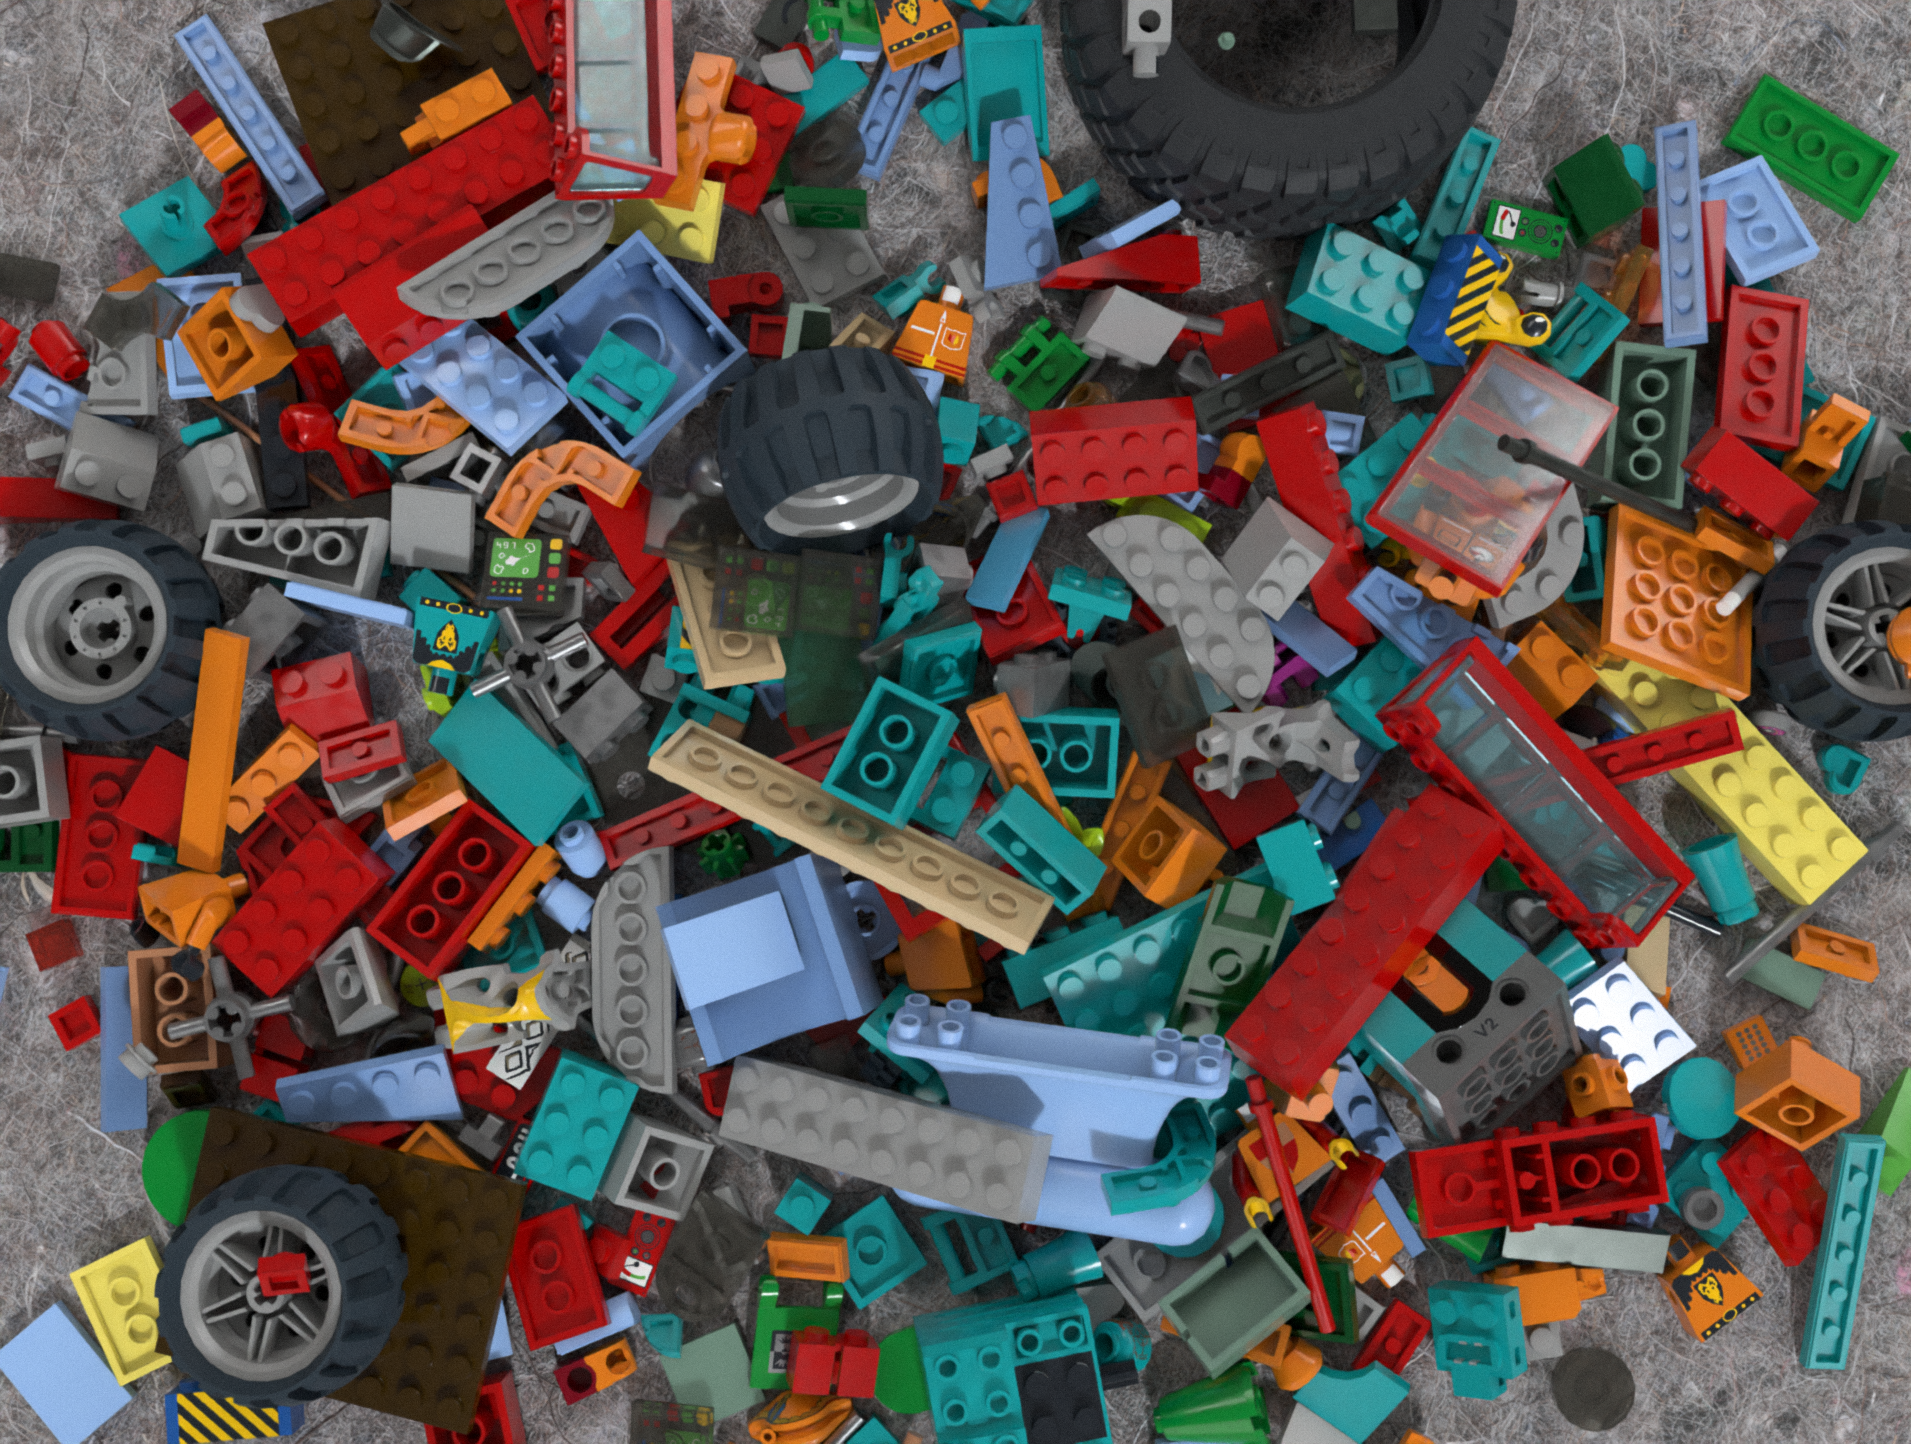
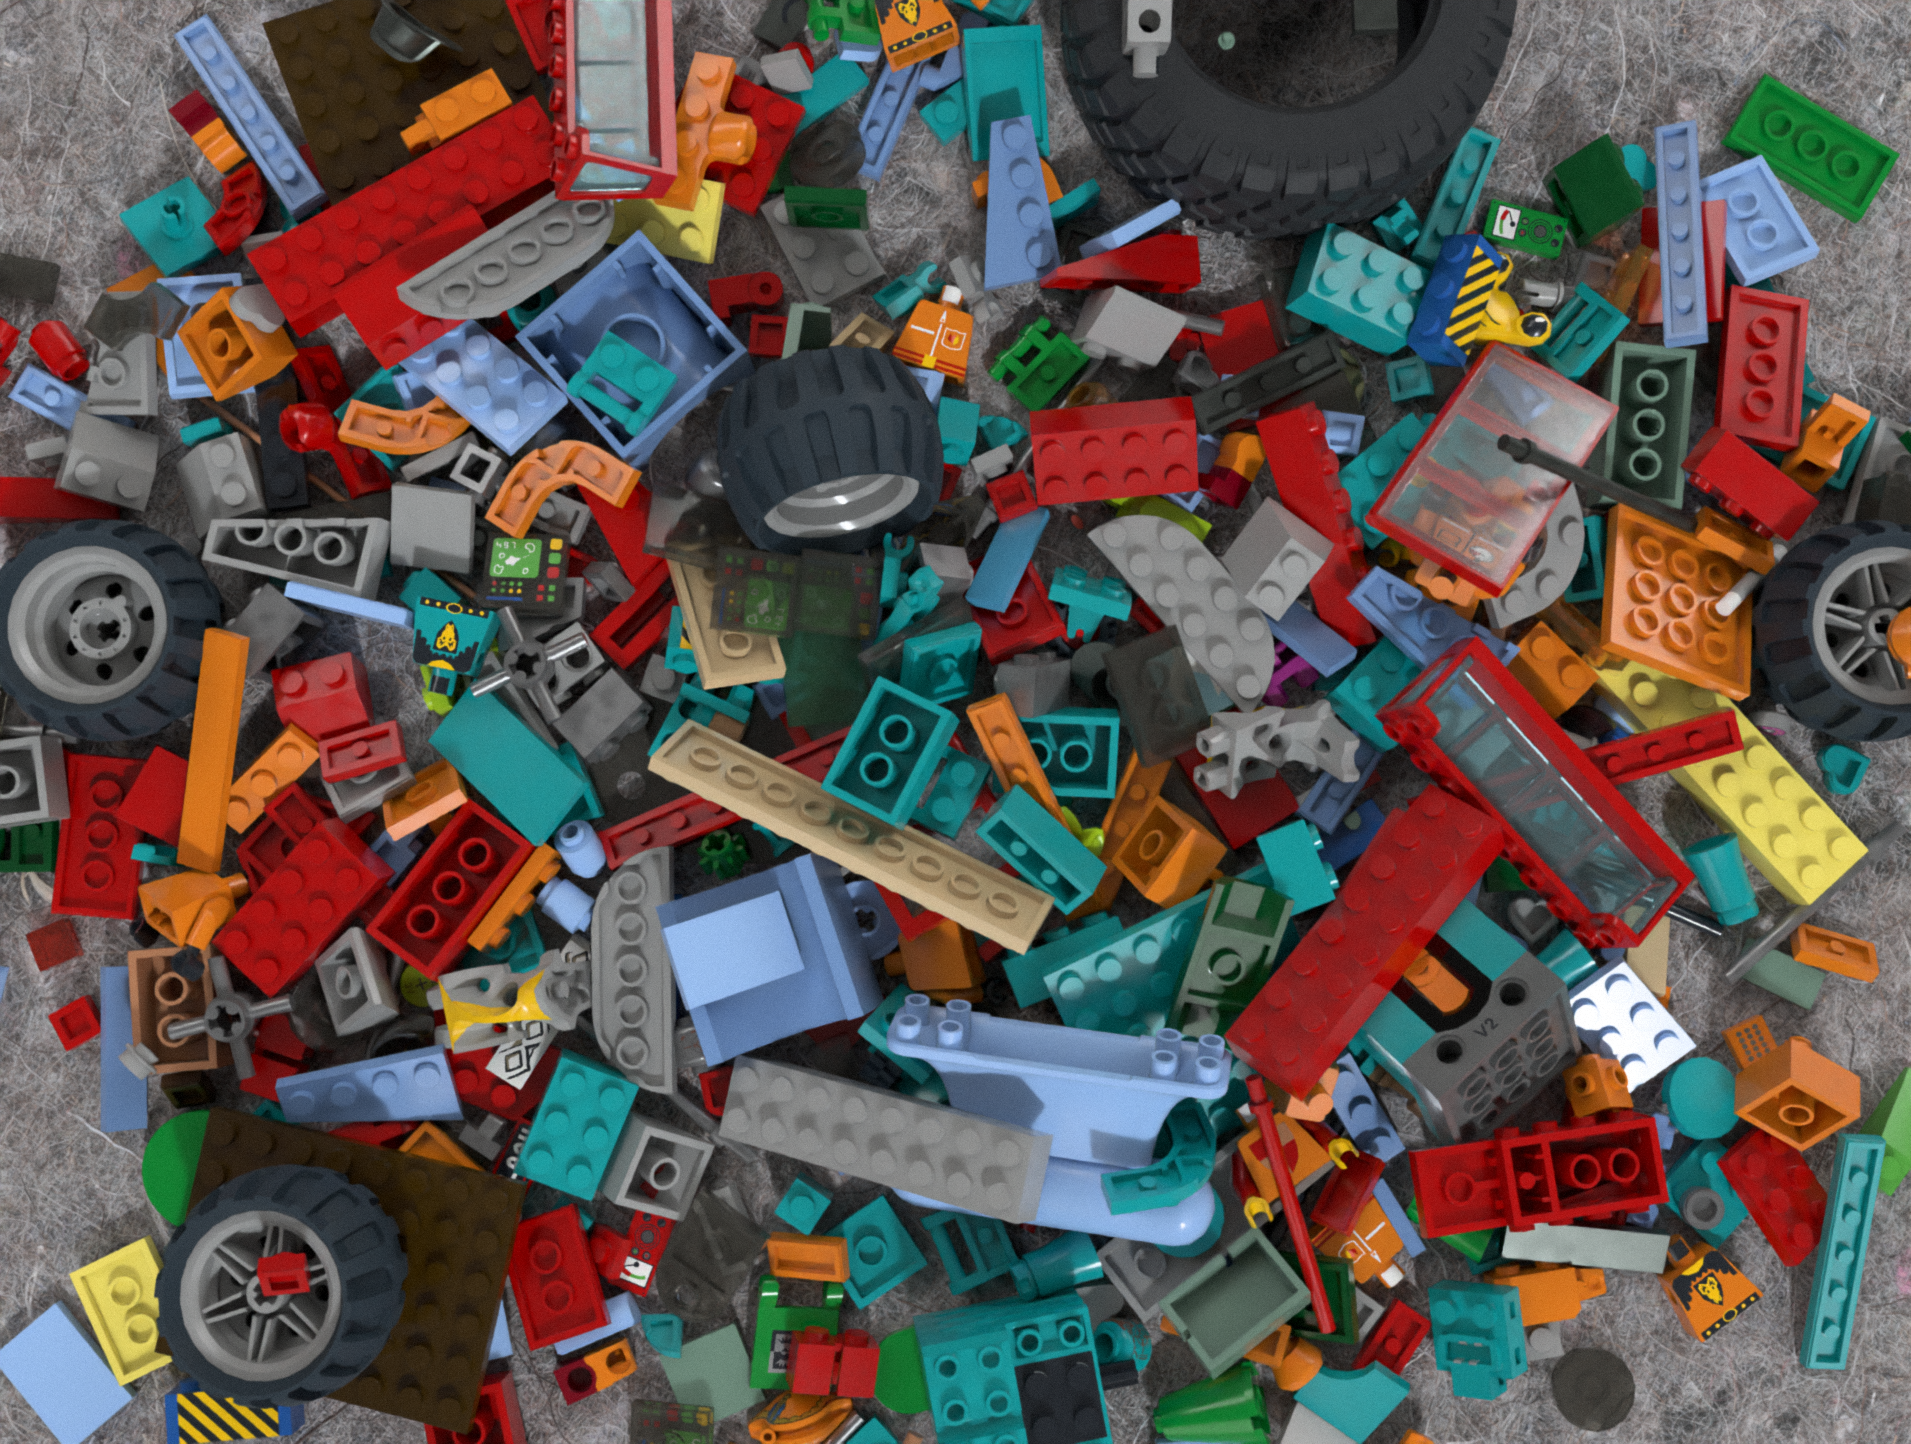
(1076, 523): none -> coral piece

